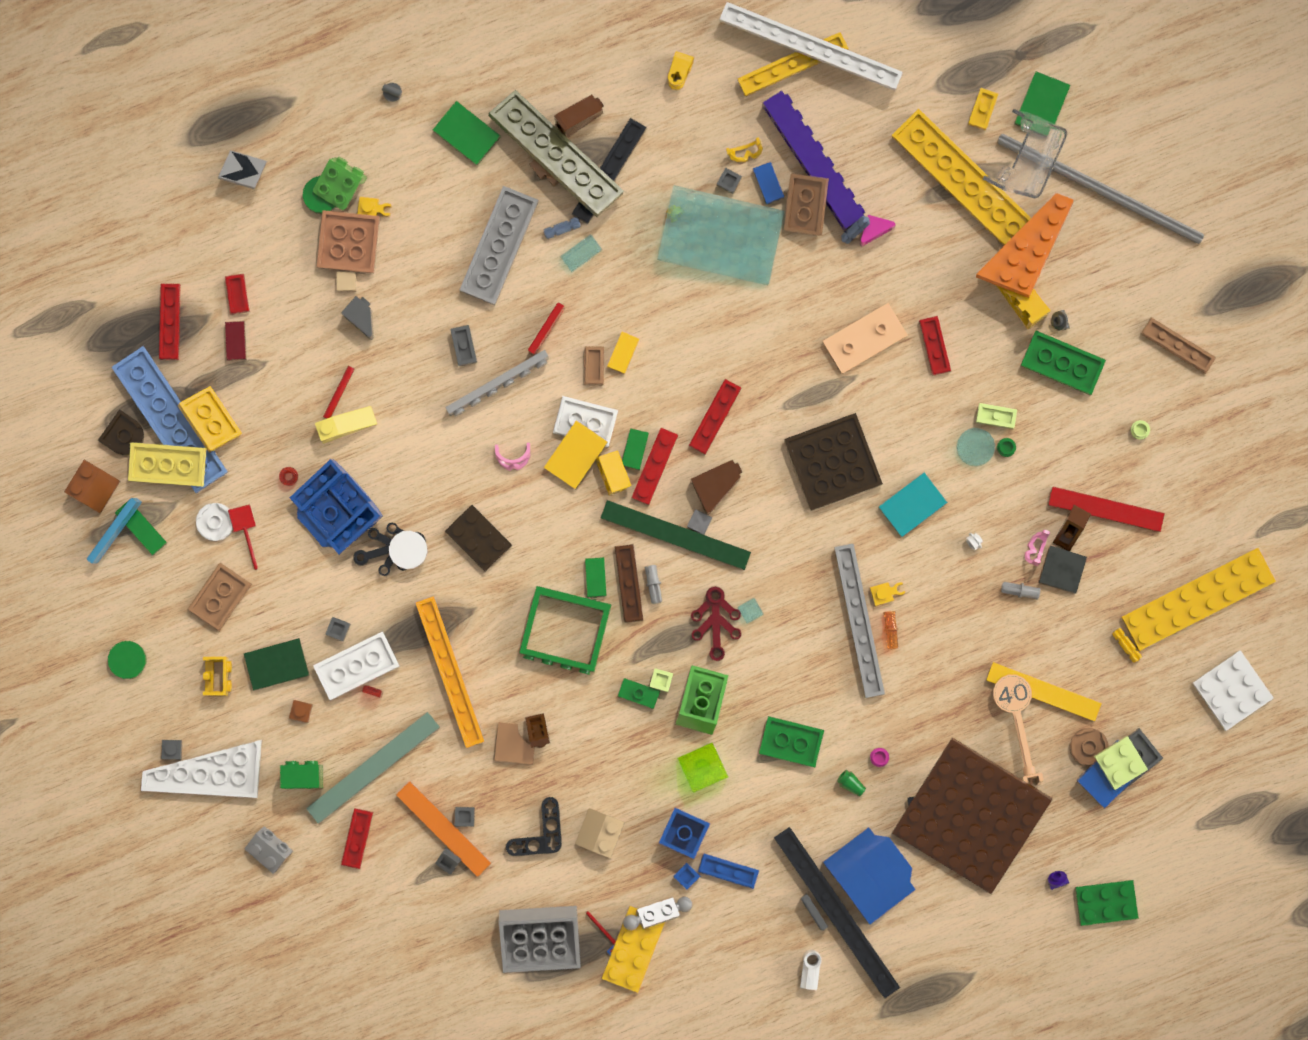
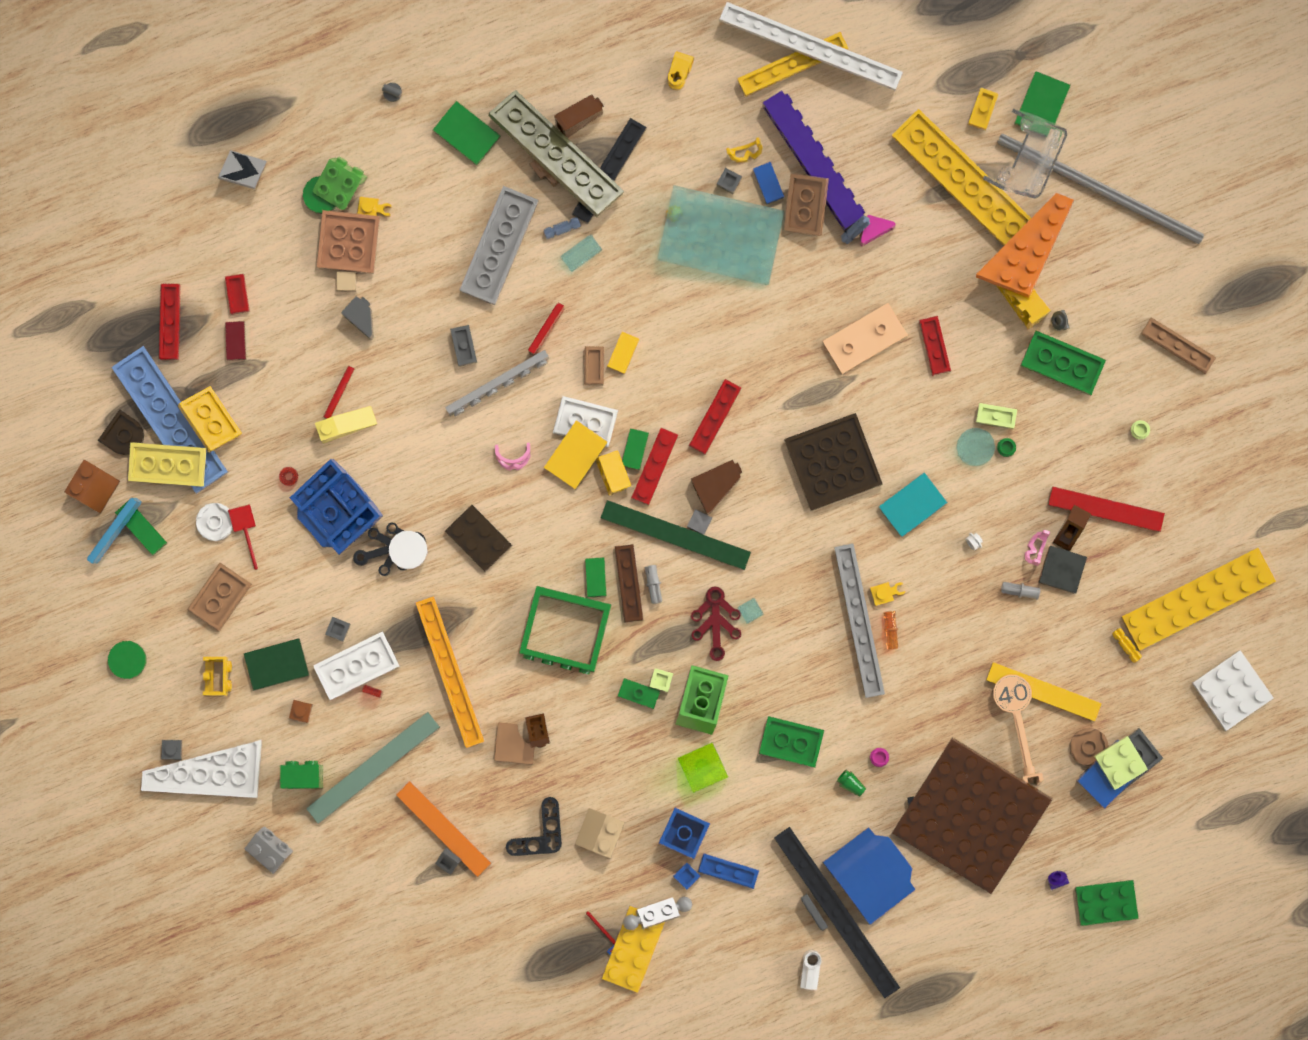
(357, 838): red tile -> none
(465, 816): dark grey plate -> none
(539, 939): light grey slope -> none

